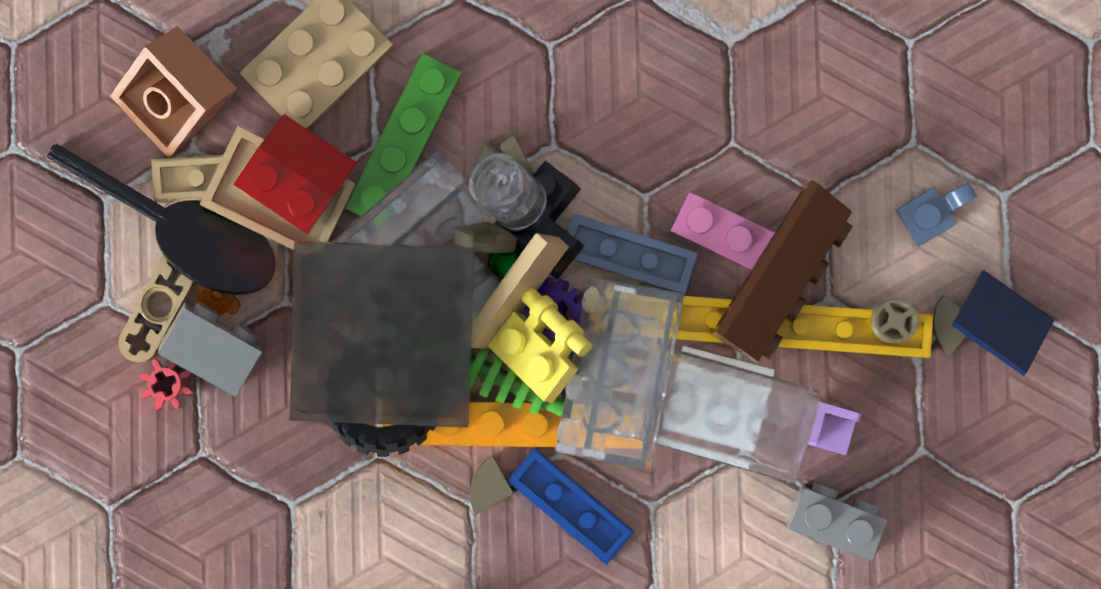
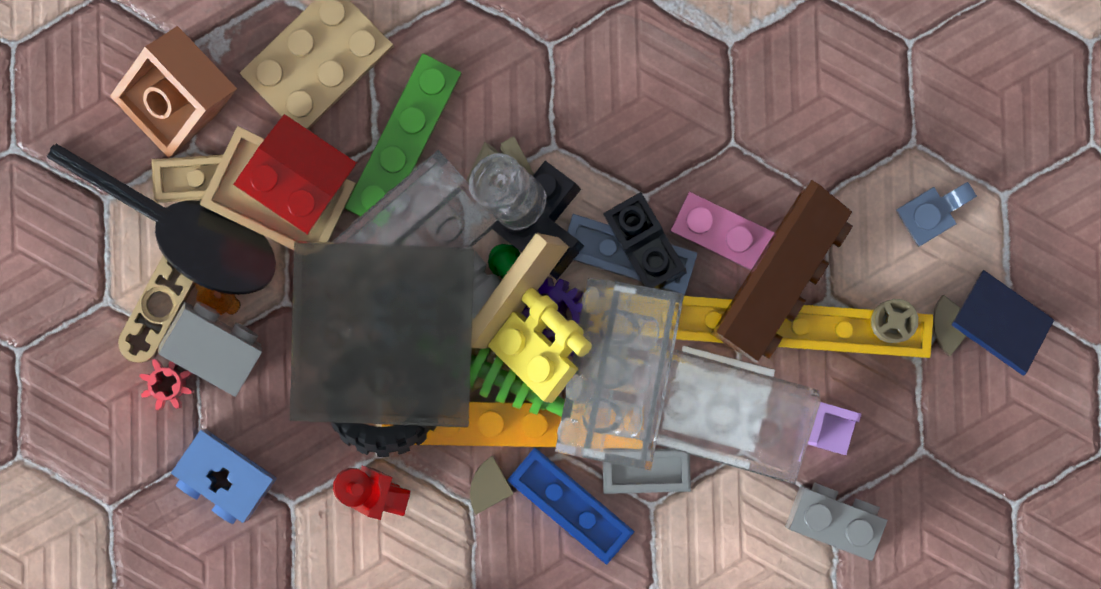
(211, 454): none -> medium blue brick
(370, 492): none -> red hips
(485, 238): dark tan tile -> none
(645, 242): none -> black slope
(668, 474): none -> light grey tile

